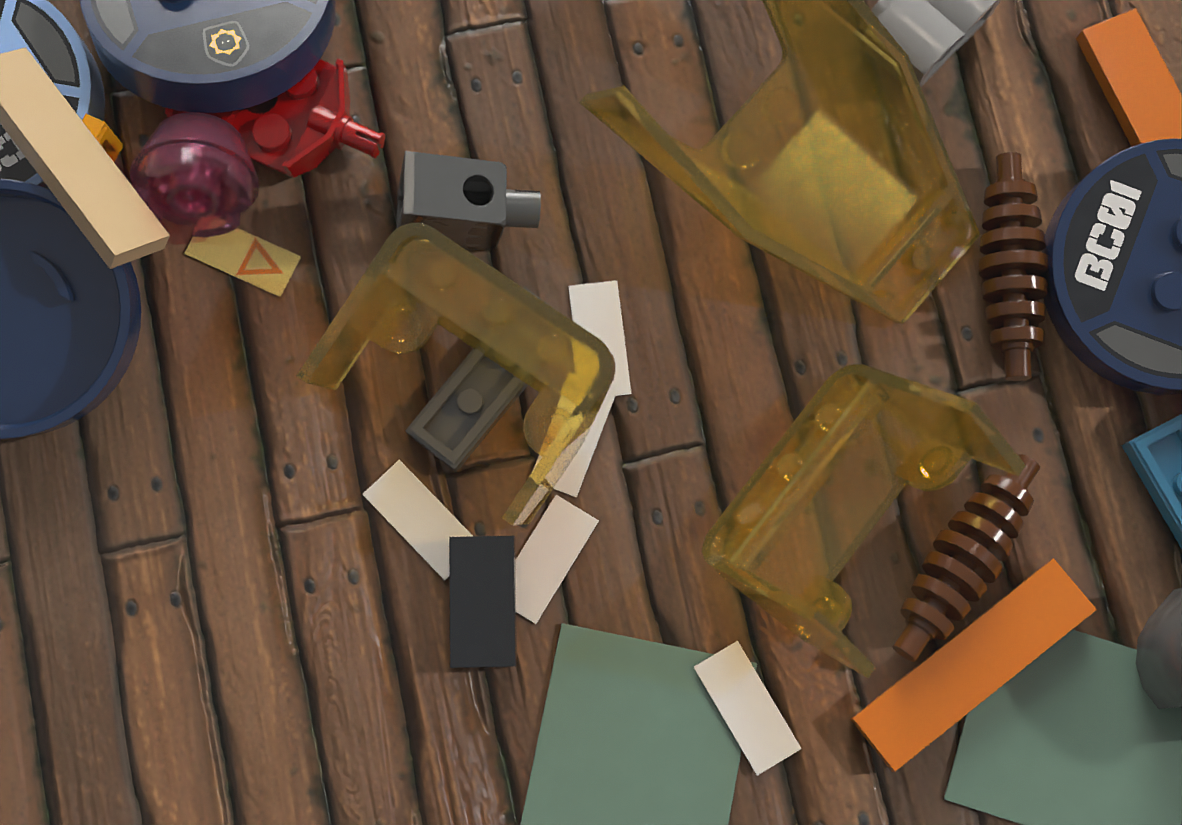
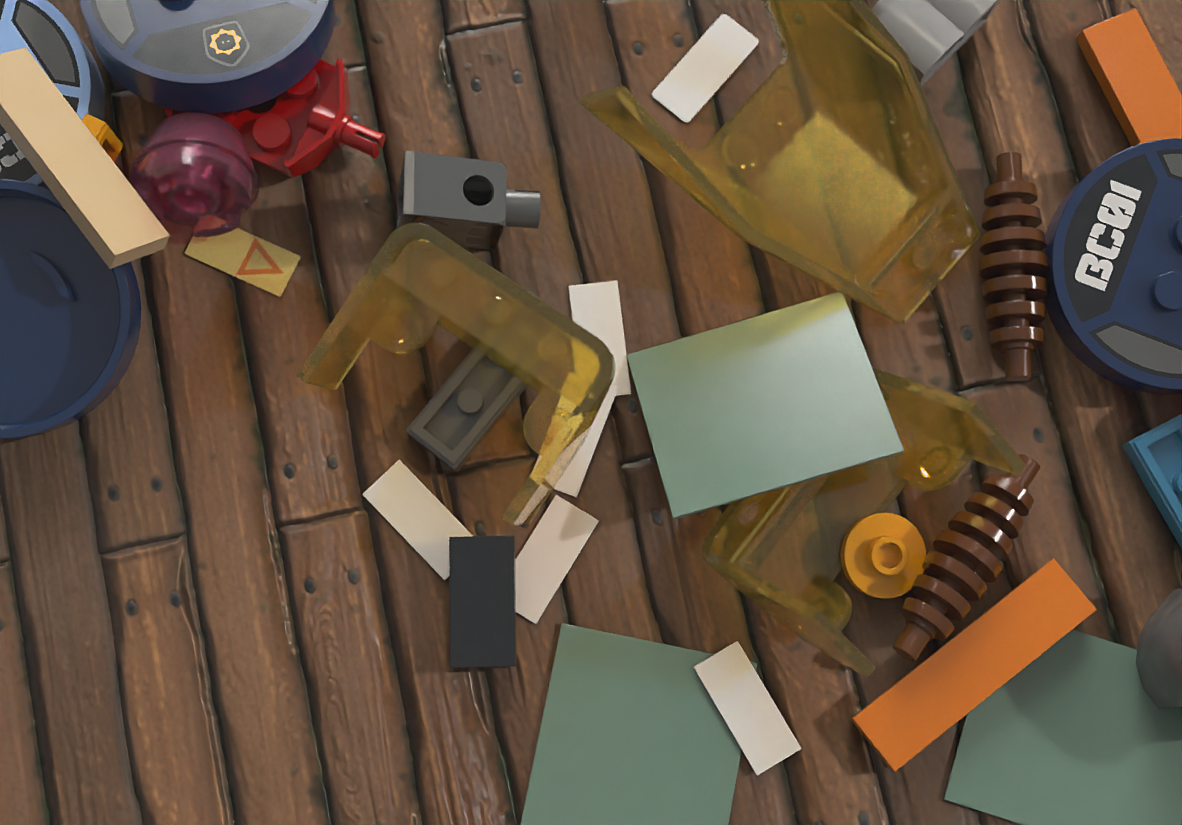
(705, 68): none -> white sticker
(762, 405): none -> sand green piece
(882, 555): none -> light orange piece

